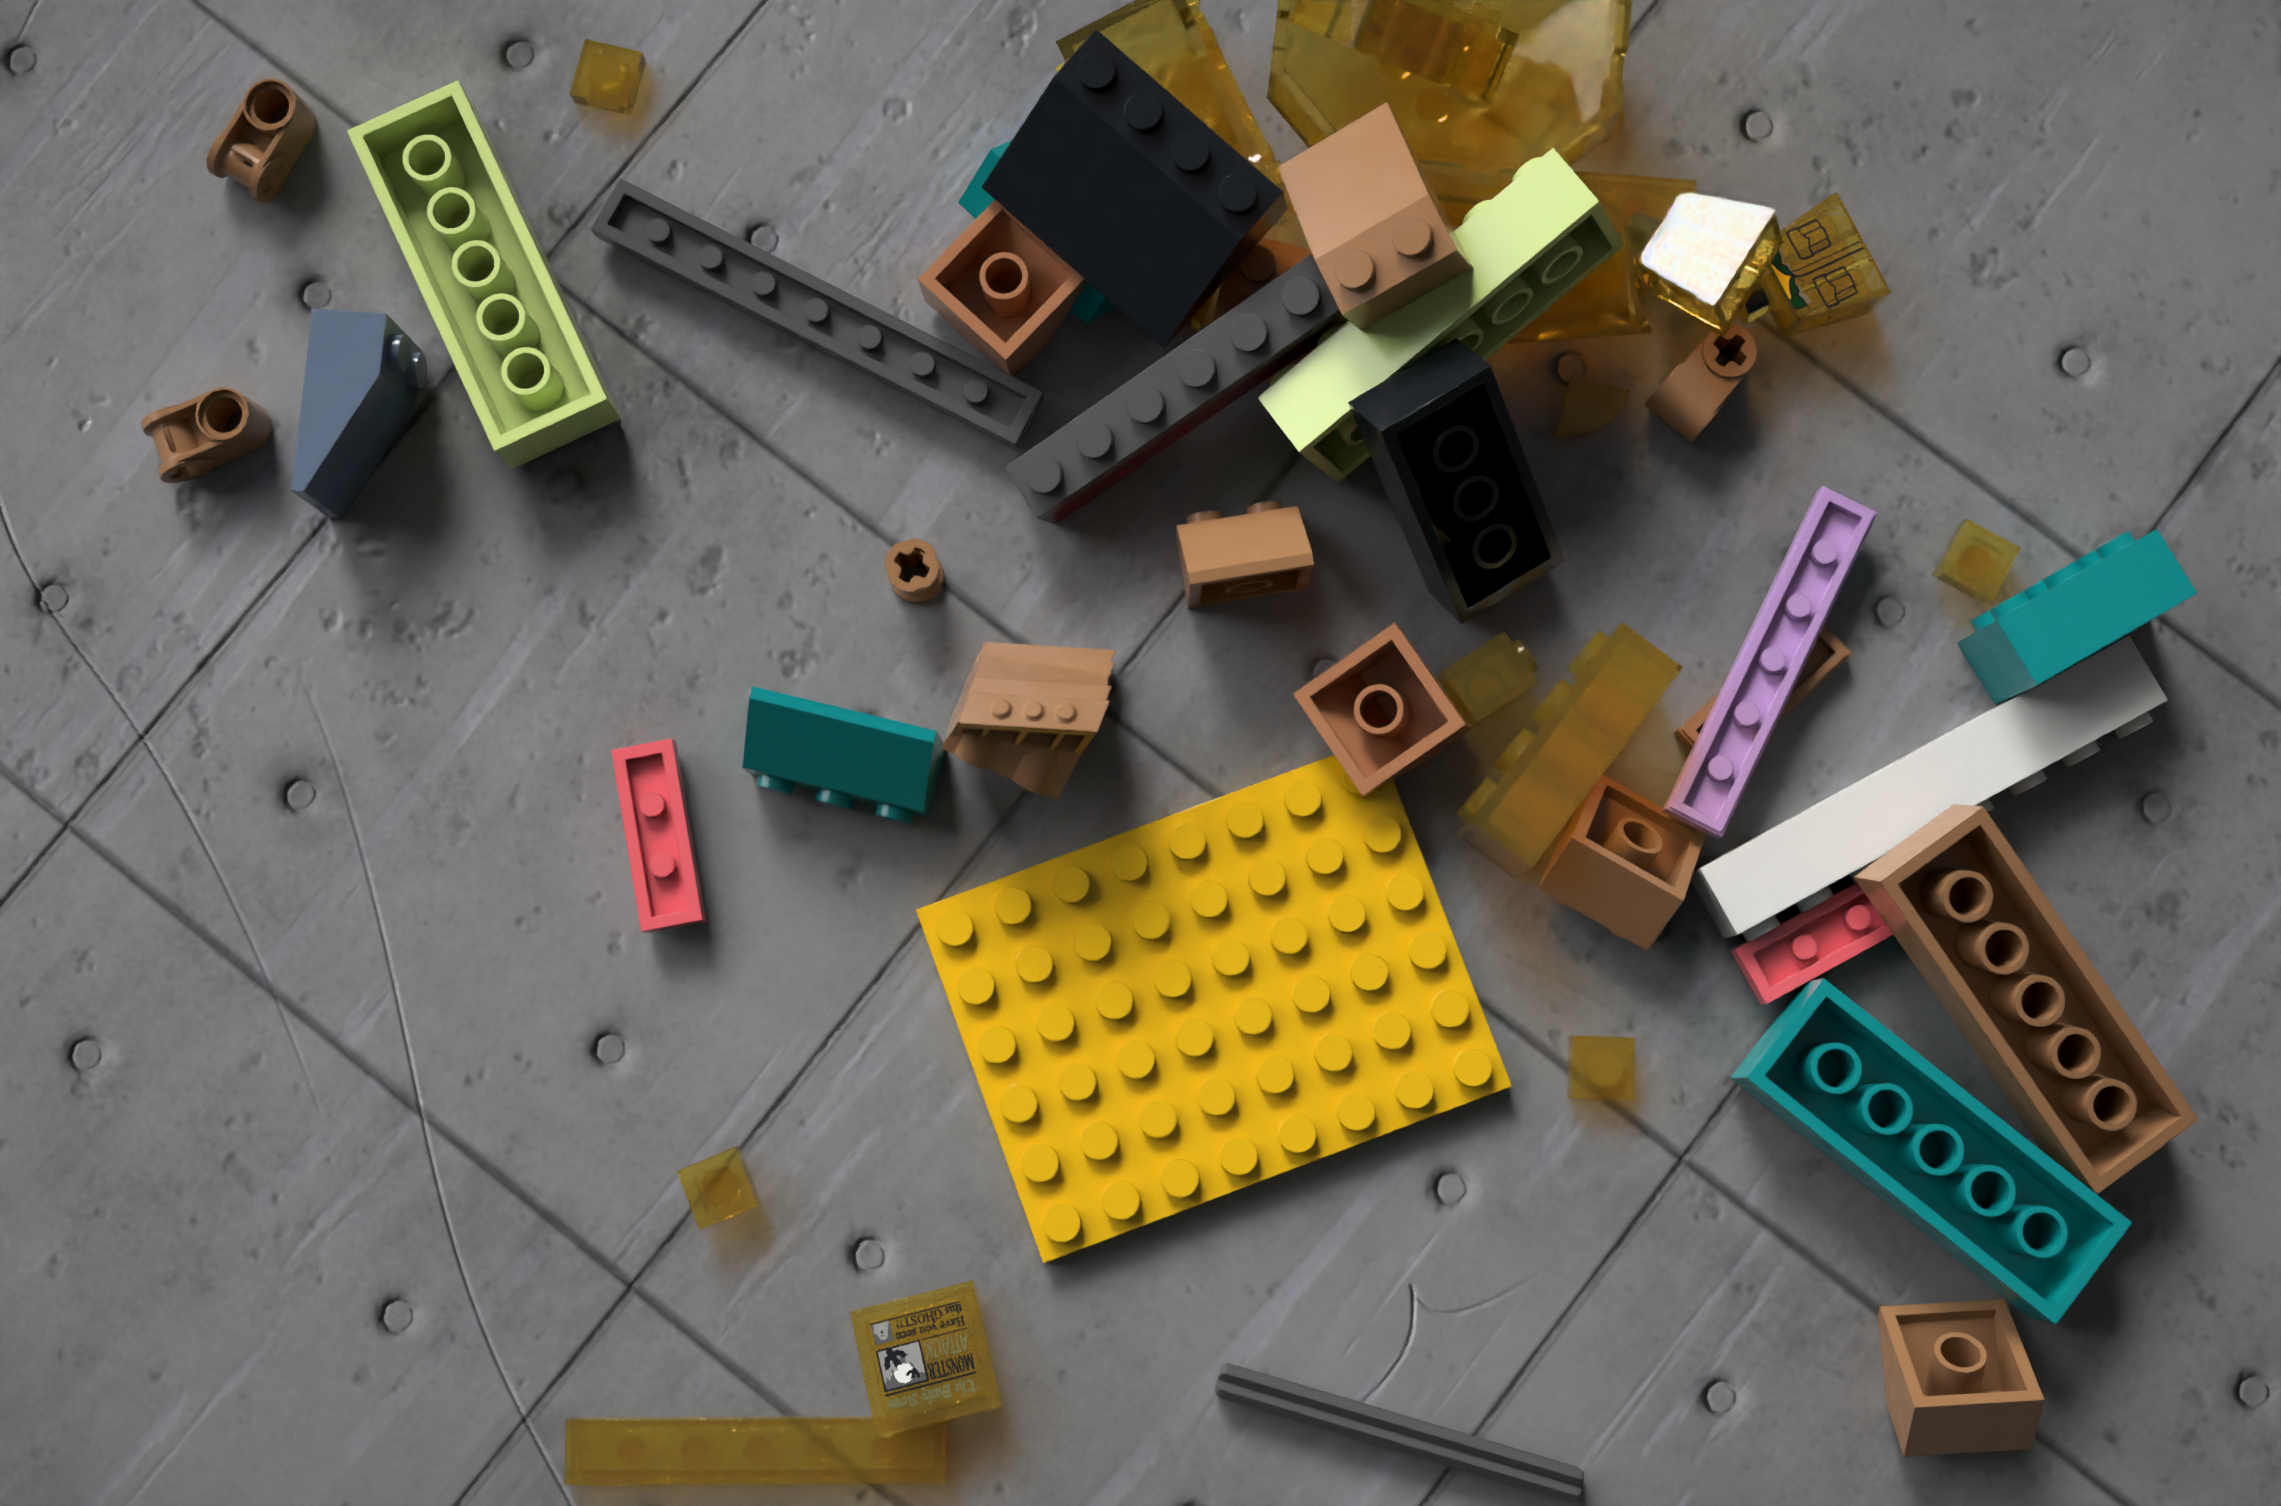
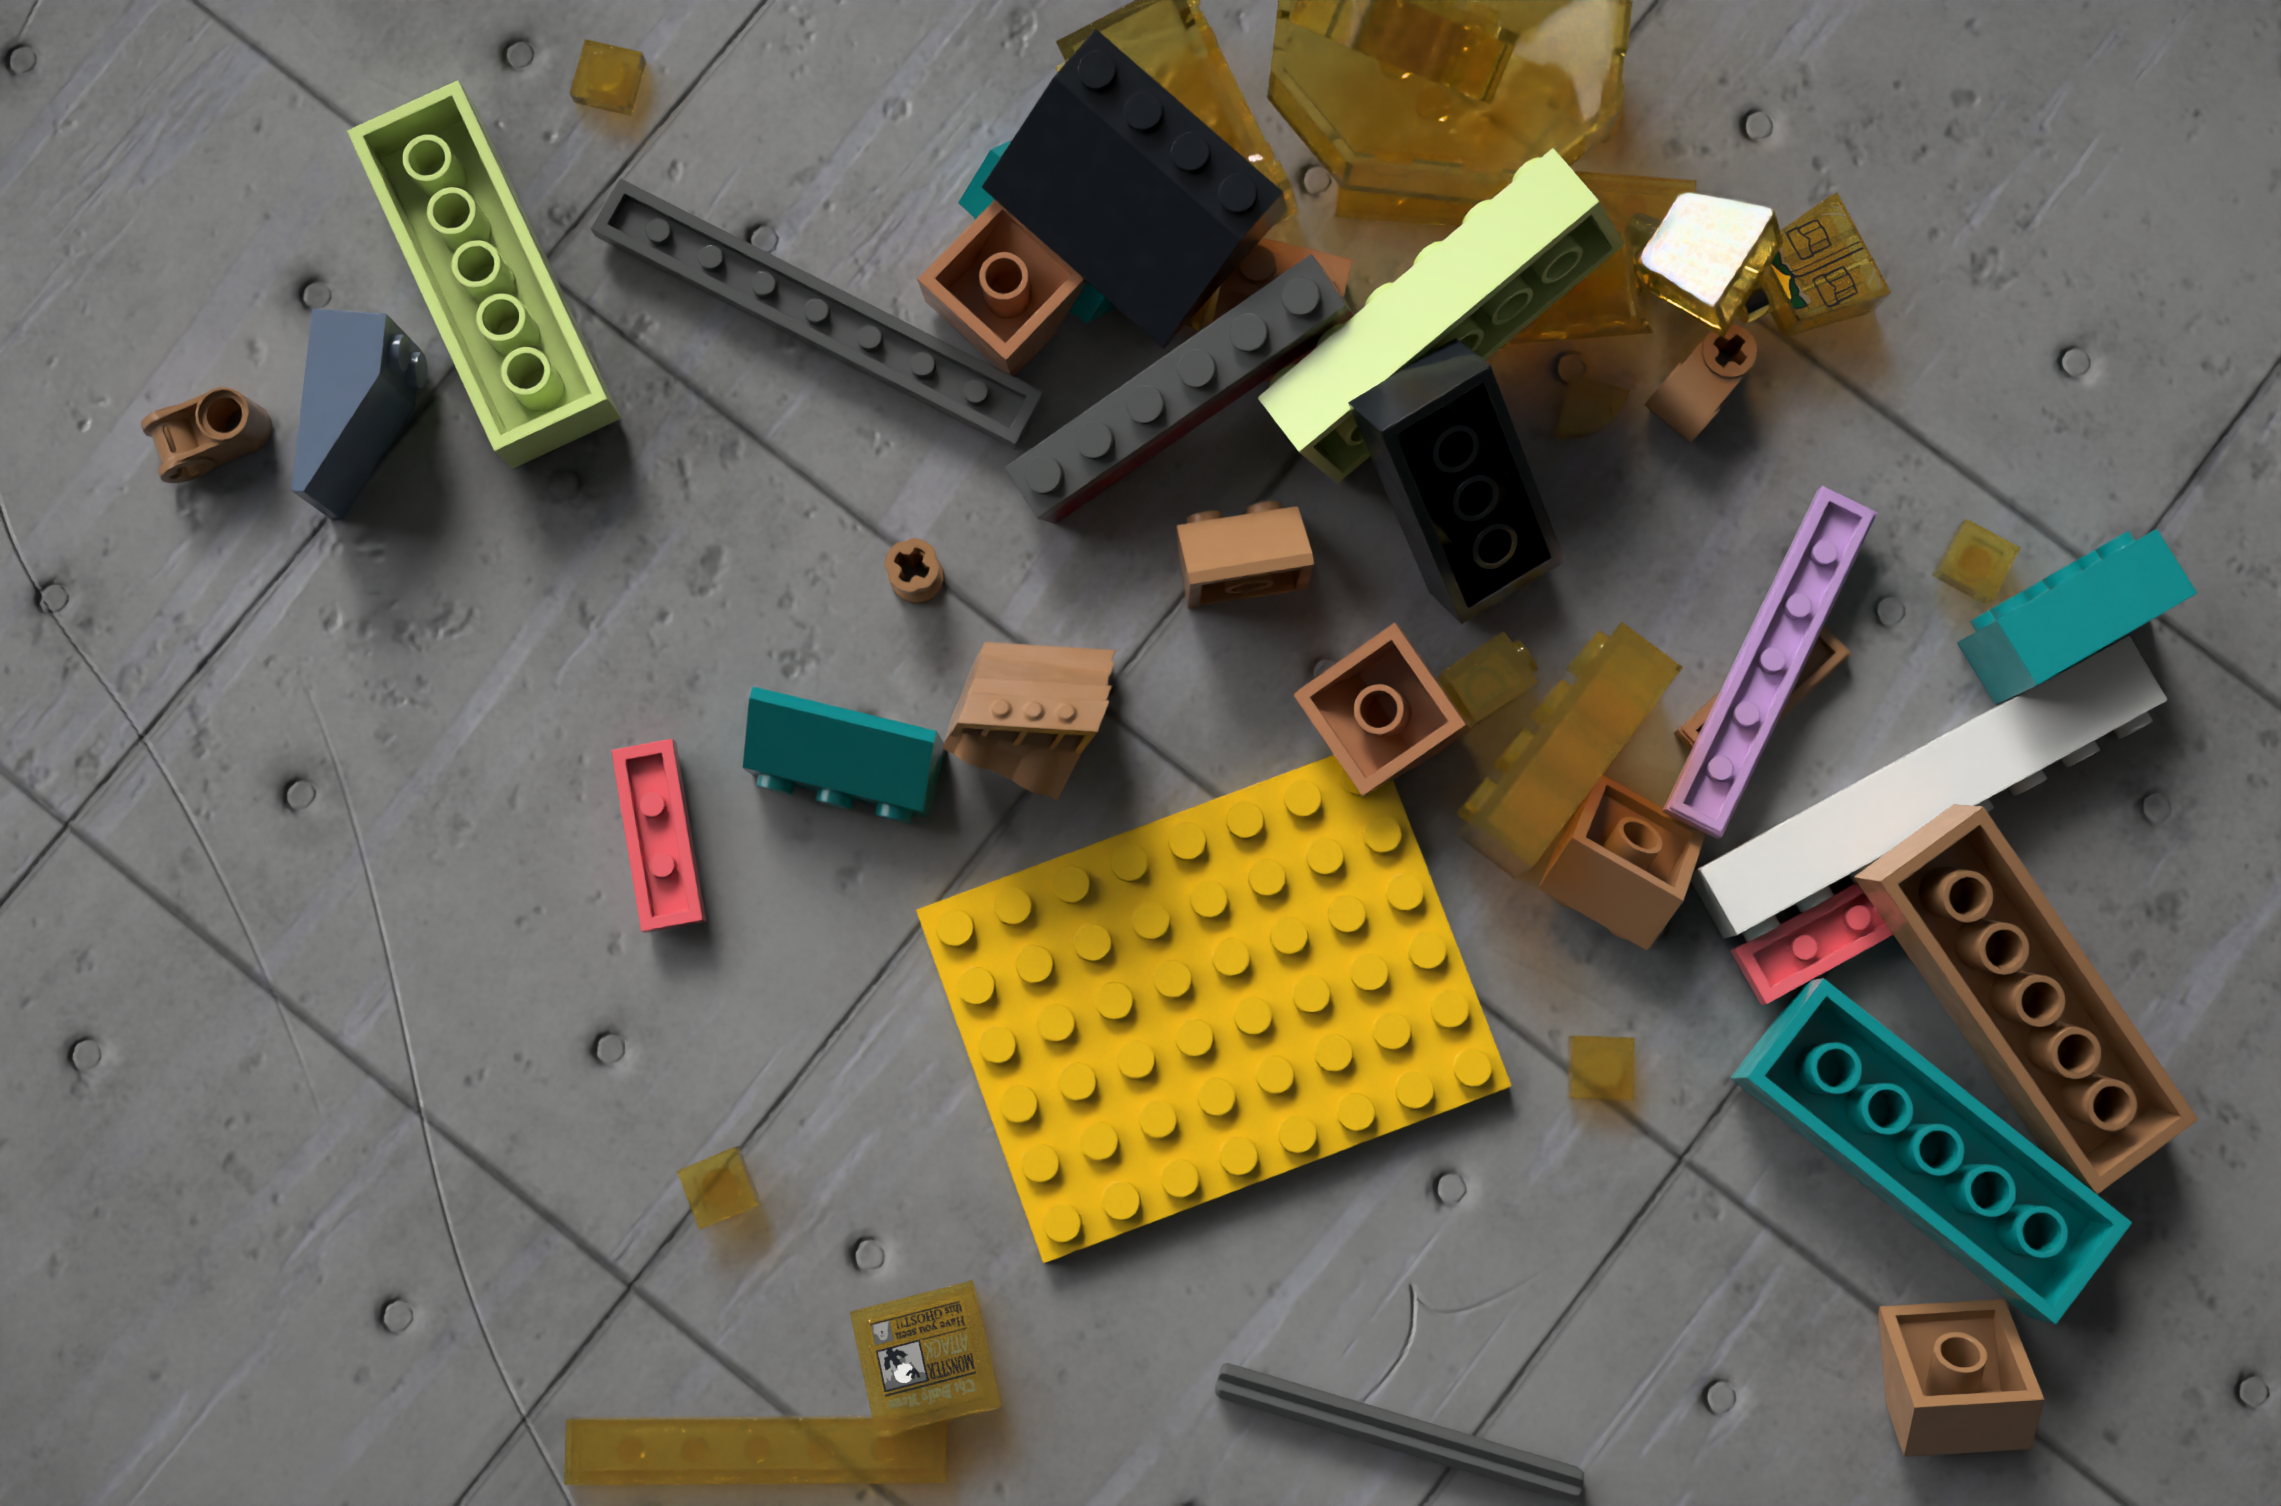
(266, 146): medium nougat piece -> none
(1372, 218): medium nougat slope -> none

